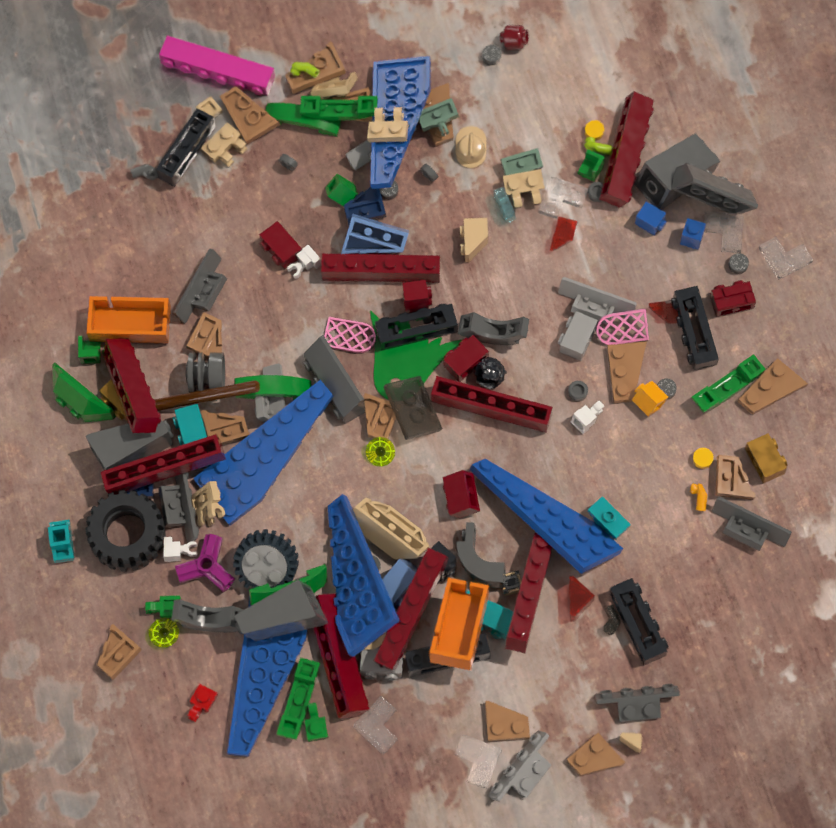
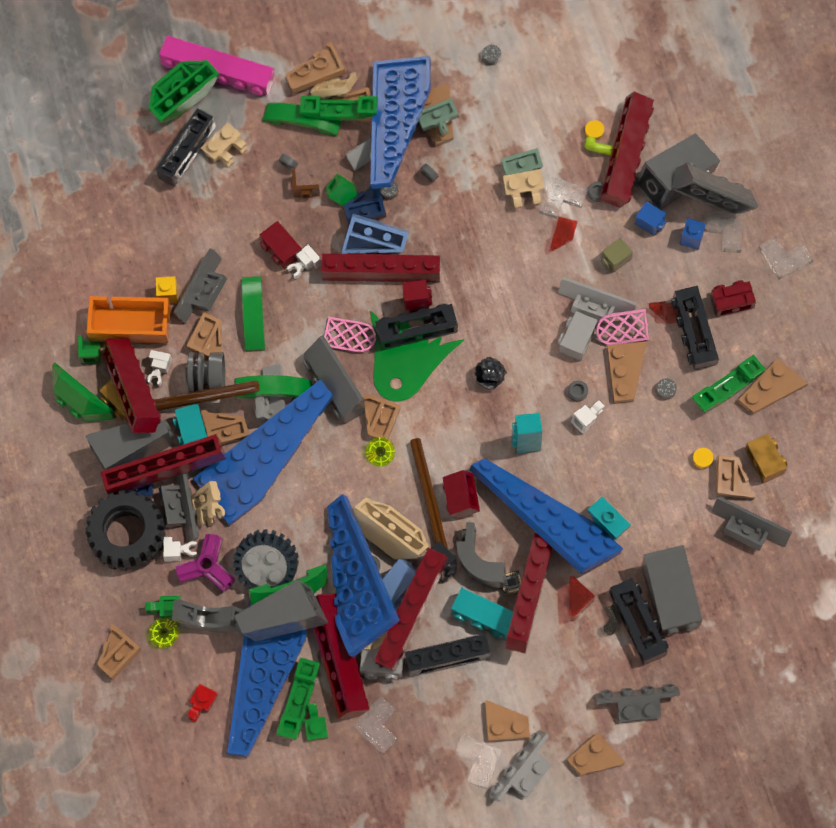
(61, 541): teal brick -> none
(146, 170): dark grey arm -> none
(160, 363): none -> white piece
(167, 288): none -> yellow brick
(181, 89): none -> green wedge
(210, 107): tan tile -> none
(247, 115): medium nougat wing -> none
(253, 313): none -> green slope
(304, 191): none -> reddish brown bracket
(306, 67): lime arm -> none
(388, 130): tan plate -> none
(412, 407): clear smoke tile -> none
(428, 492): none -> reddish brown axle
(459, 624): orange piece -> none
(464, 358): dark red brick -> none
(470, 147): tan piece -> none
(475, 237): tan slope -> none
(491, 404): dark red brick -> none
(493, 331): dark grey arch -> none
(504, 204): clear light blue beam -> none
(514, 37): dark red head -> none
(527, 433): none -> teal brick
(591, 165): green panel -> none
(616, 255): none -> olive brick
(632, 740): tan slope -> none
(649, 398): light orange brick -> none
(672, 590): none -> dark grey slope
(701, 496): light orange arm -> none
(738, 263): dark grey tile -> none

